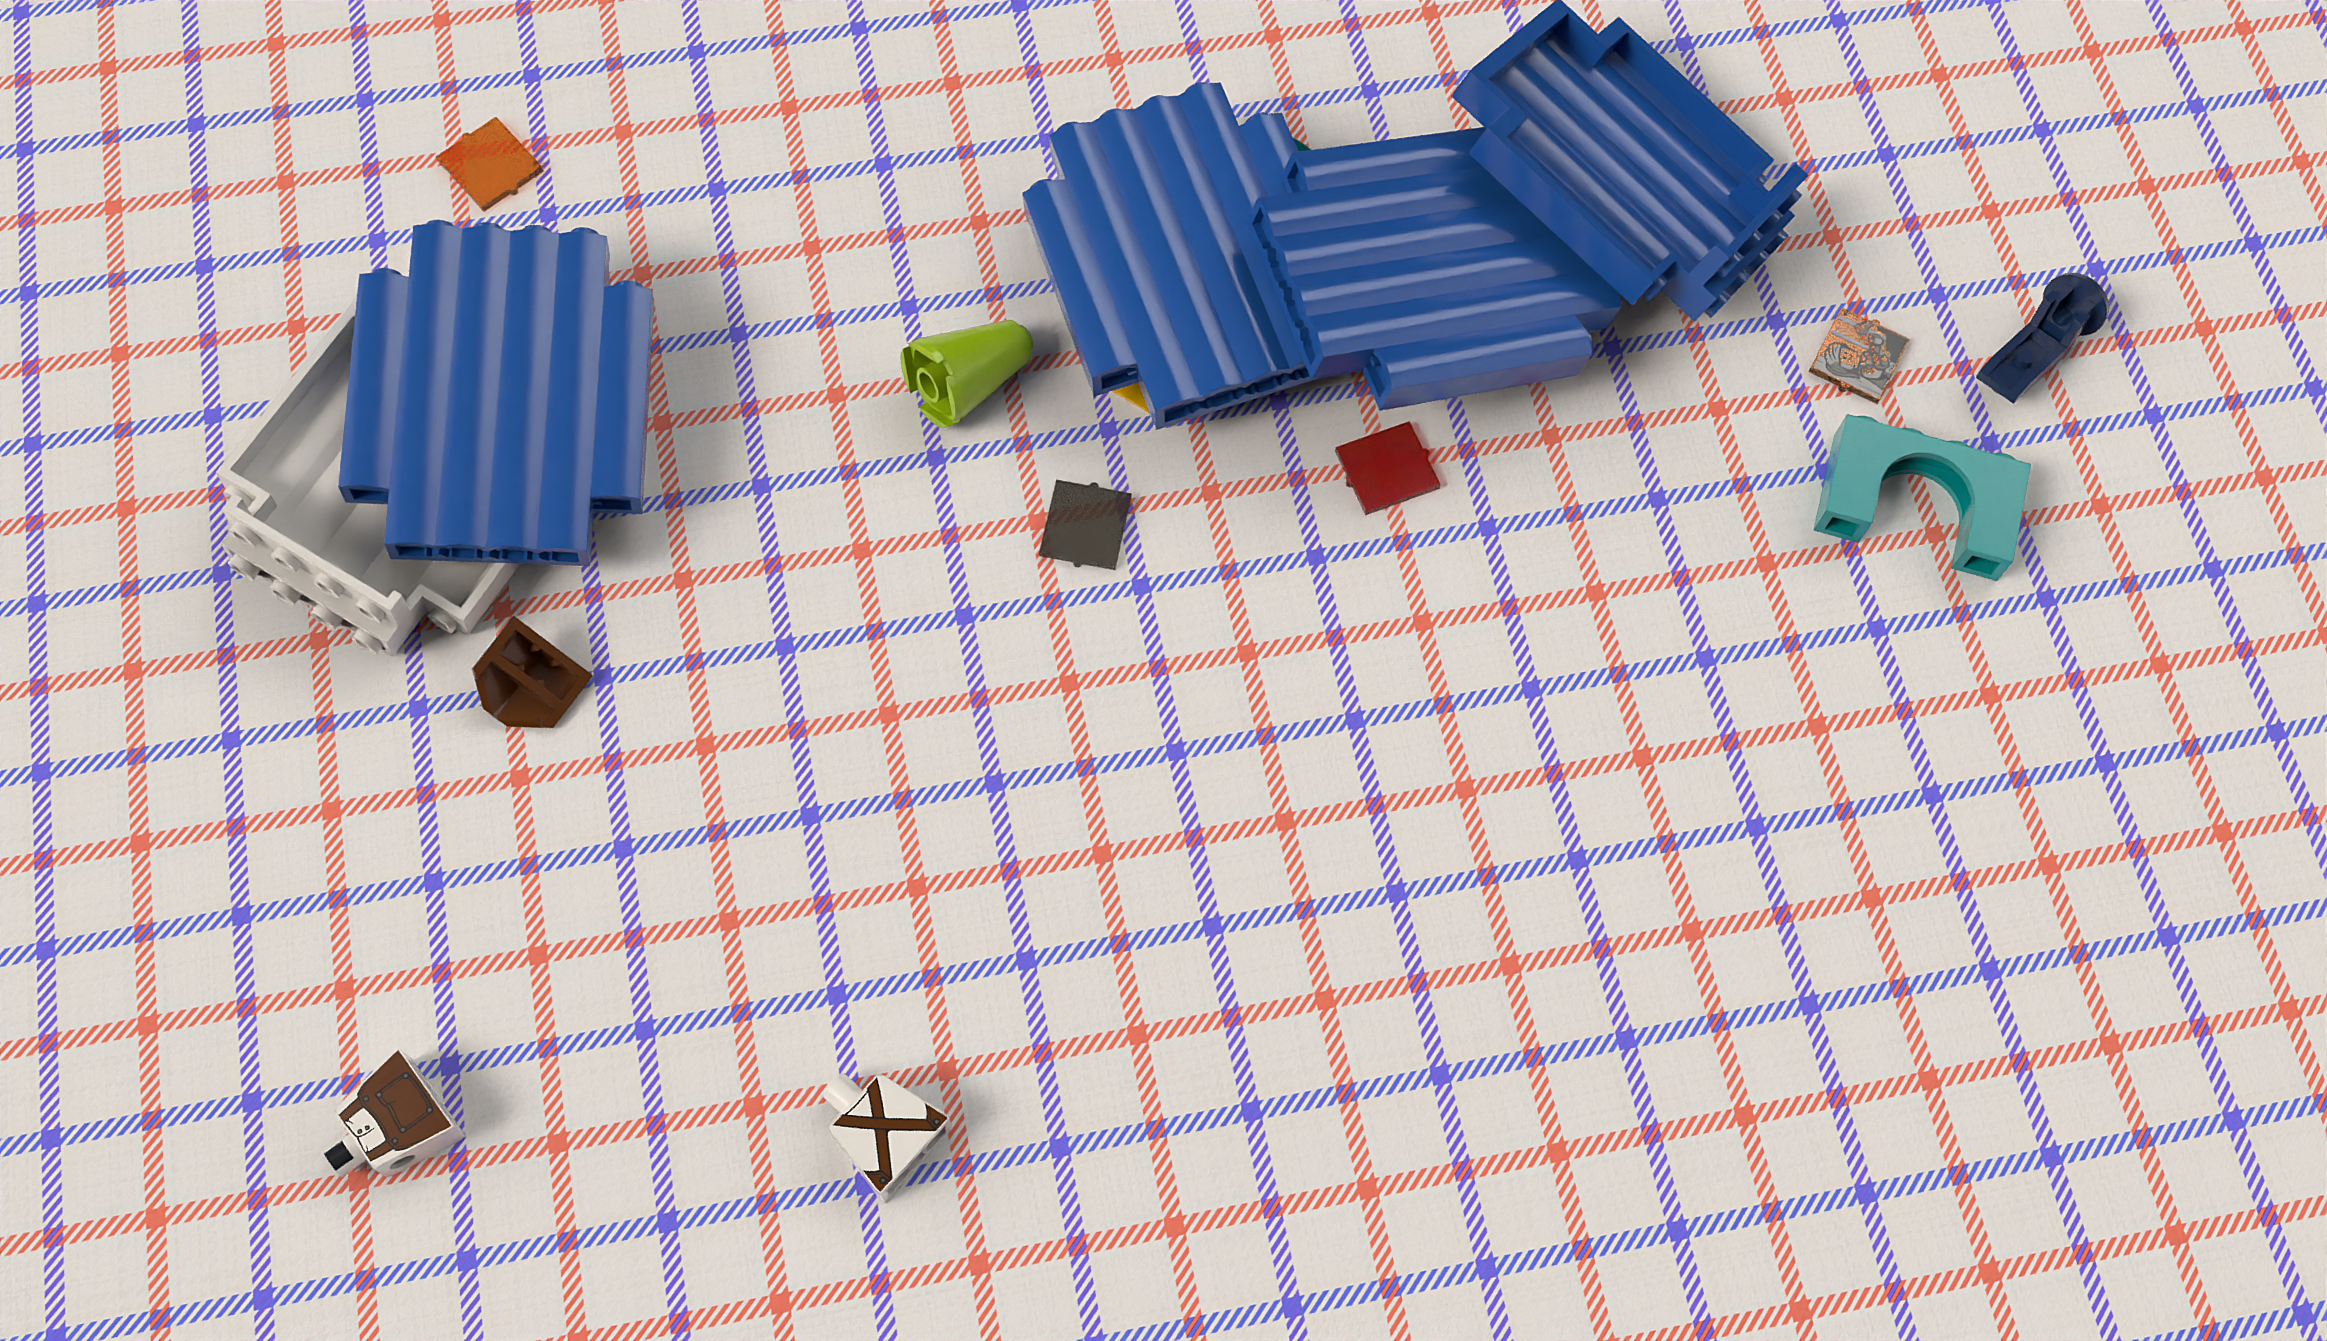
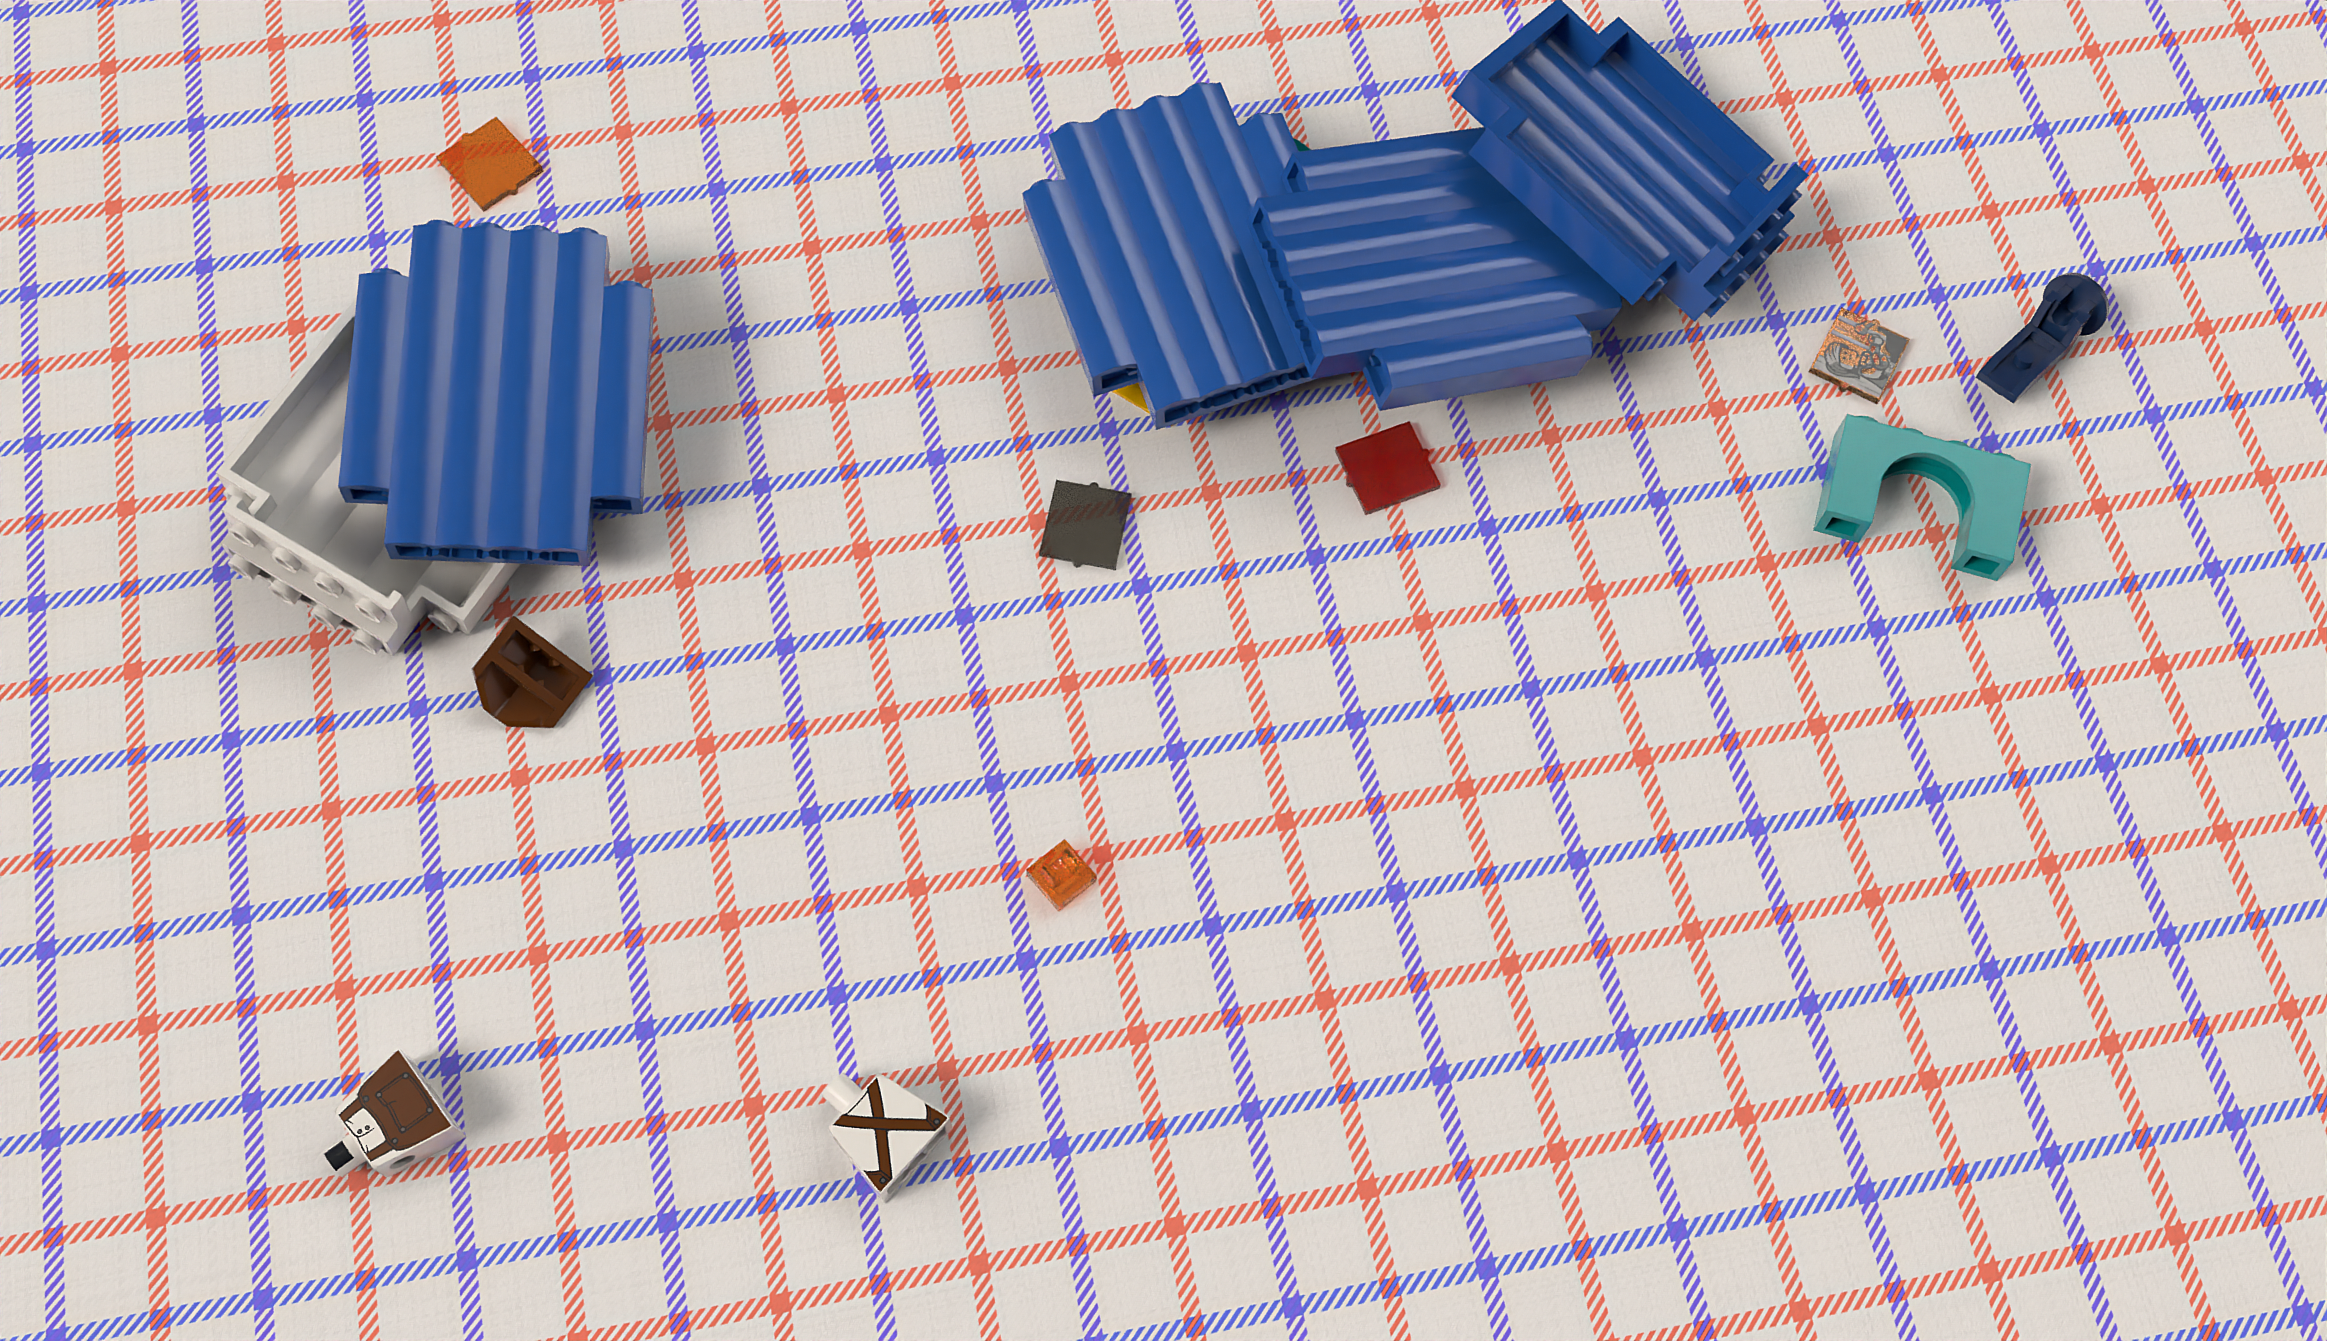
(963, 367): lime cone -> none
(1061, 875): none -> clear orange tile

